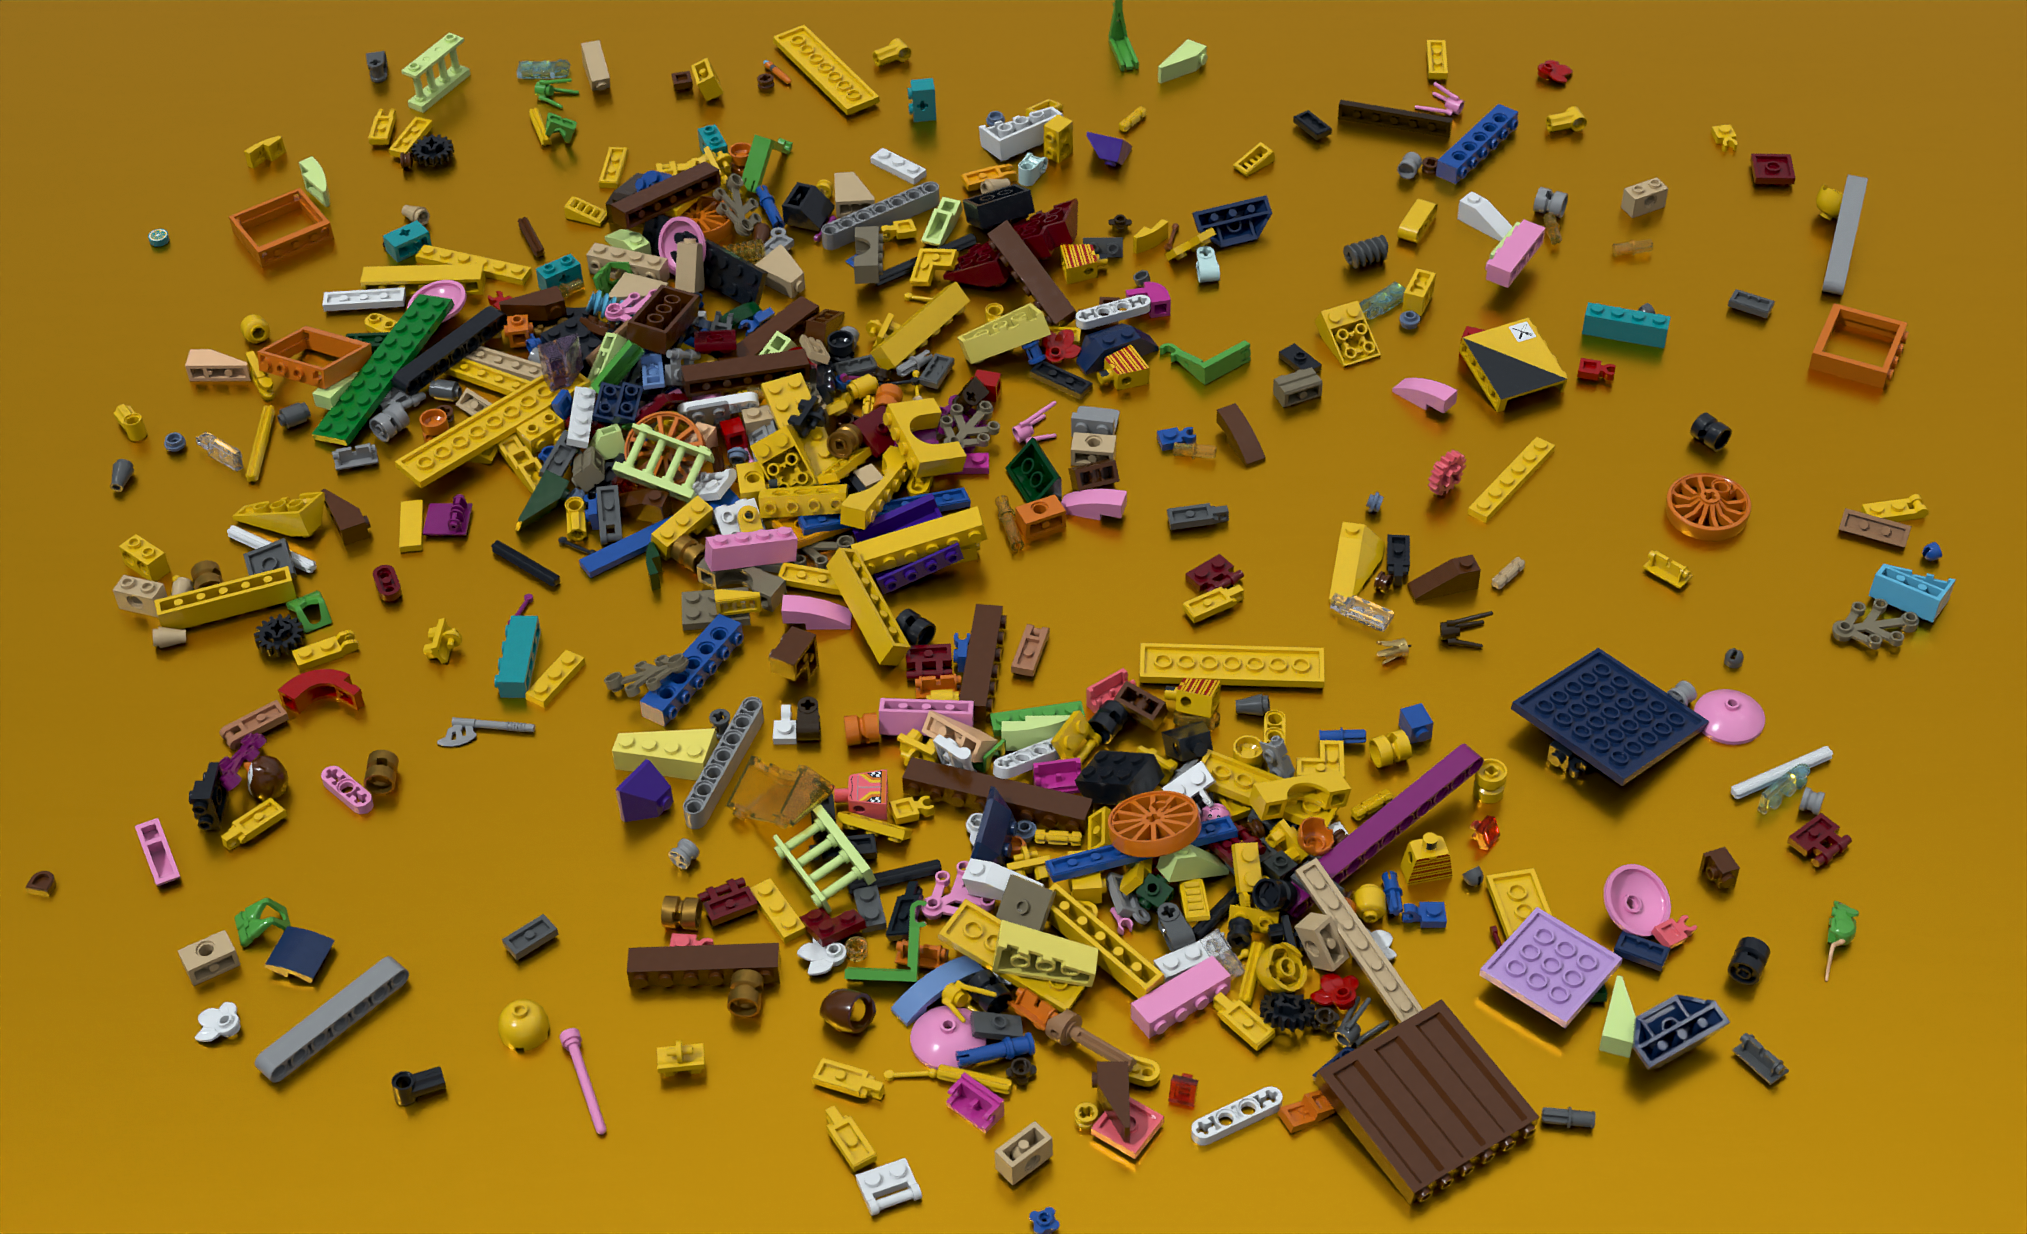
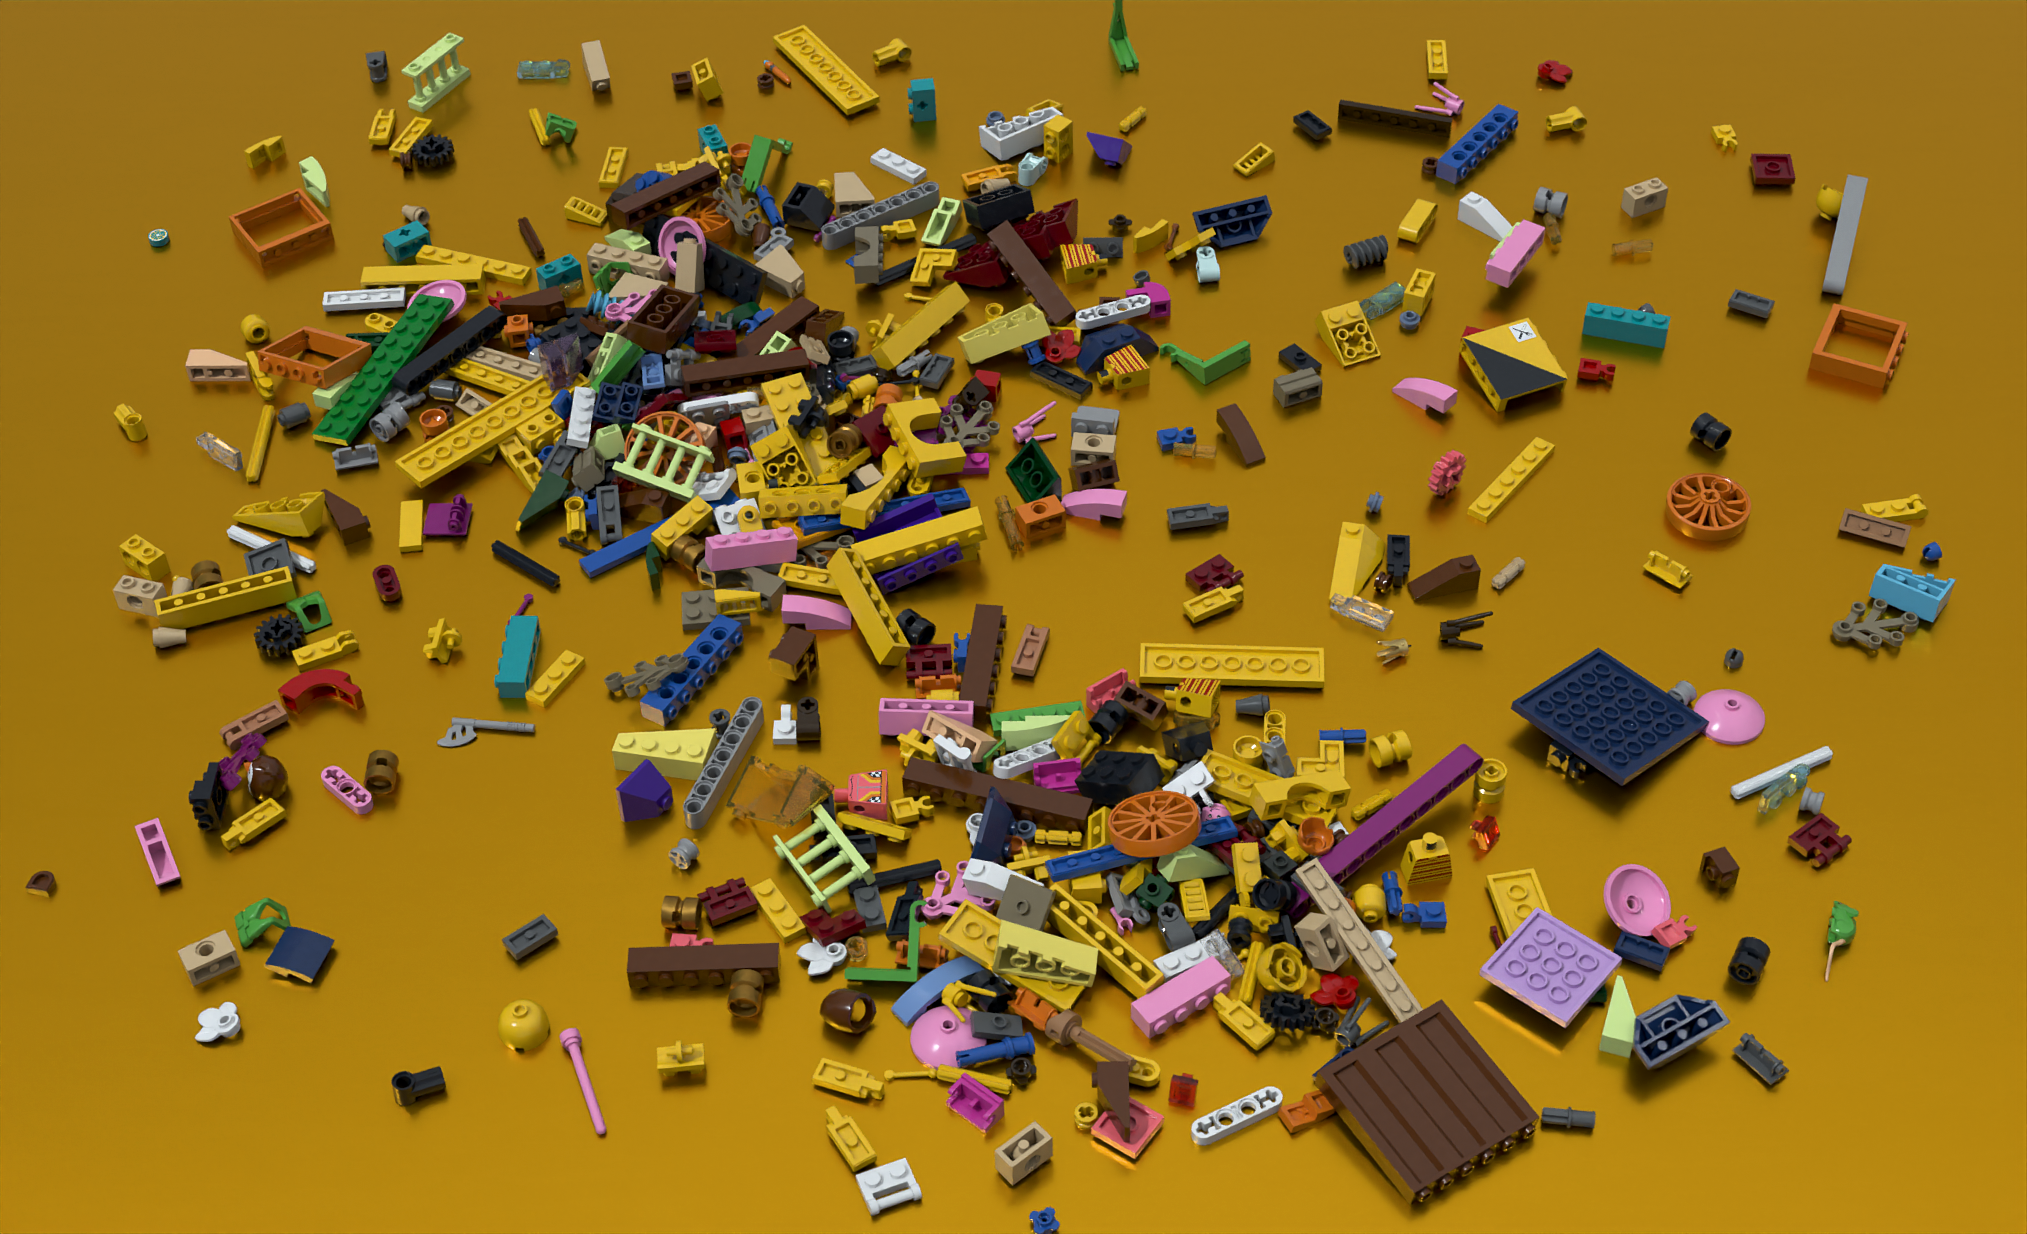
(121, 473): dark grey cone -> none
(174, 442): sand blue plate -> none
(331, 1019): light grey beam -> none
(544, 89): bright green plant -> none
(751, 251): clear yellow piece -> none
(861, 729): orange wheel -> none
(1184, 60): yellowish green slope -> none
(1409, 165): light grey wheel -> none
(1416, 723): blue brick -> none
(1474, 876): dark grey hinge -> none

